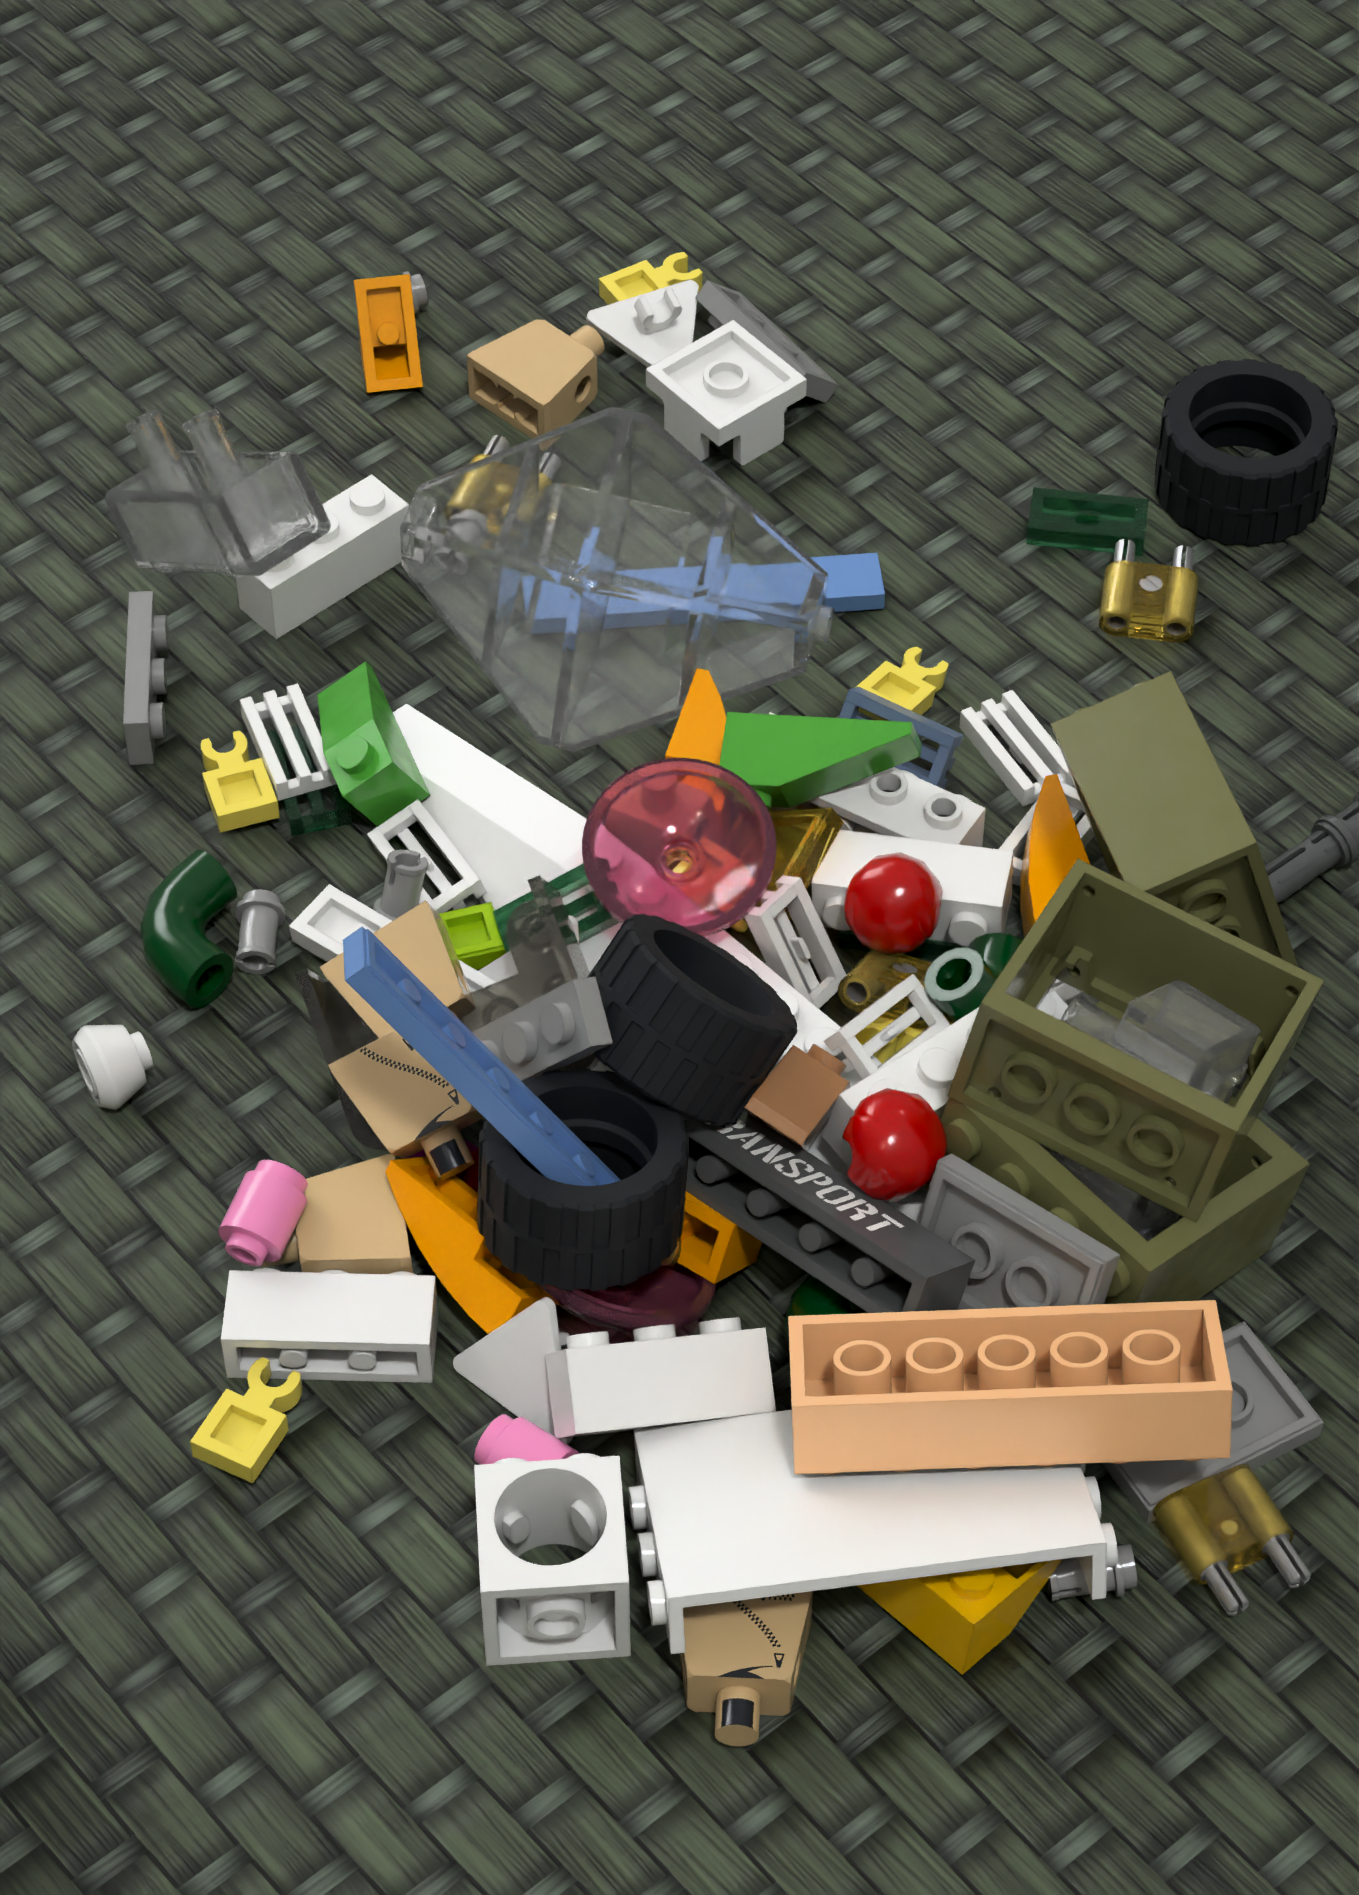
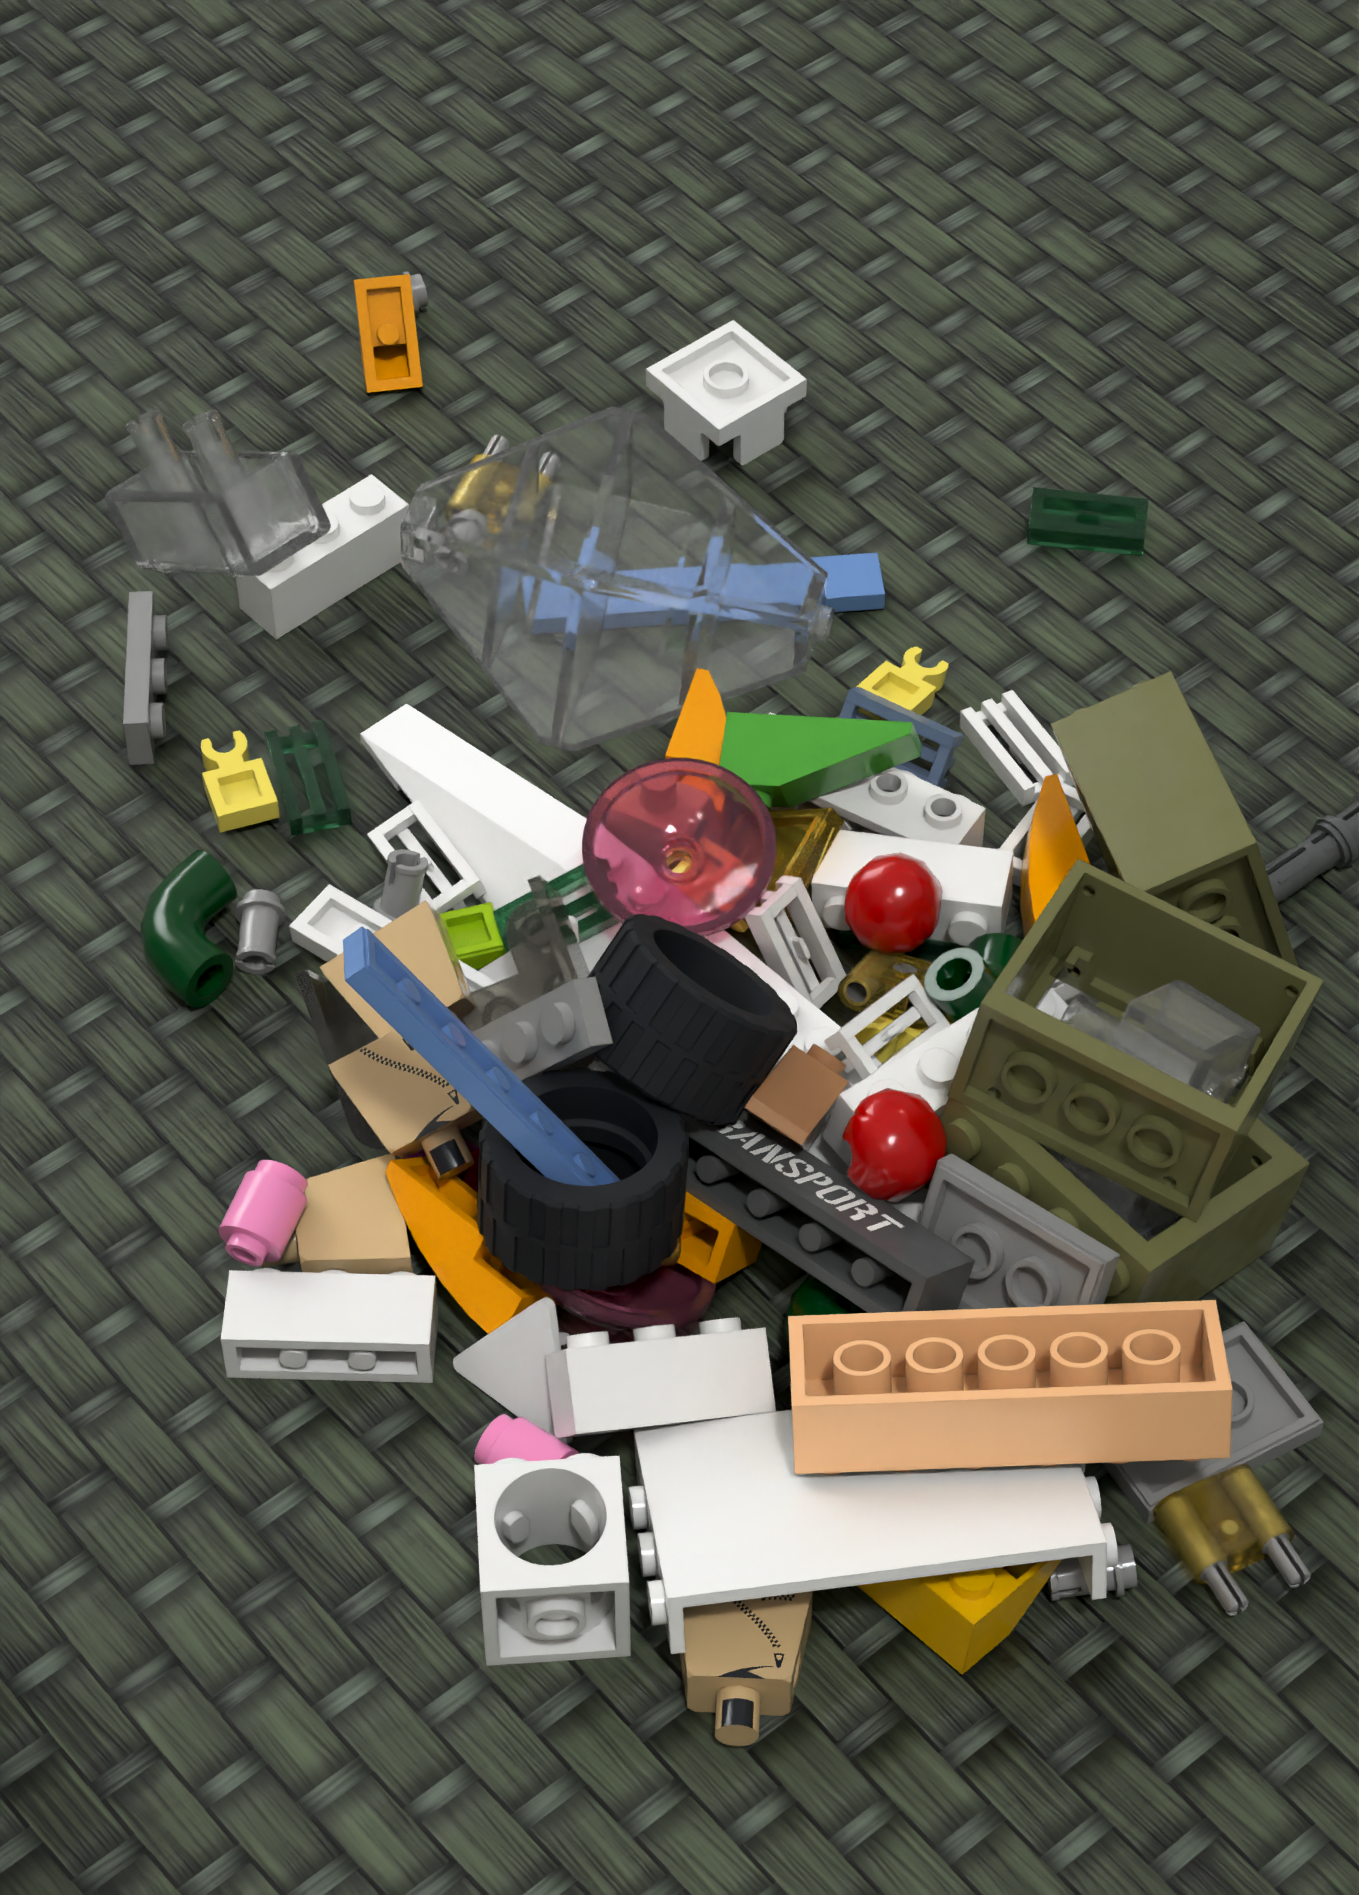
(111, 1062): white cone -> none
(248, 1428): light yellow plate -> none
(276, 708): white tile -> none
(367, 747): bright green slope -> none
(536, 376): tan torso -> none
(644, 278): light yellow plate -> none
(650, 323): white piece -> none
(731, 305): light grey plate -> none
(1148, 597): clear yellow piece -> none
(1254, 408): black tyre -> none

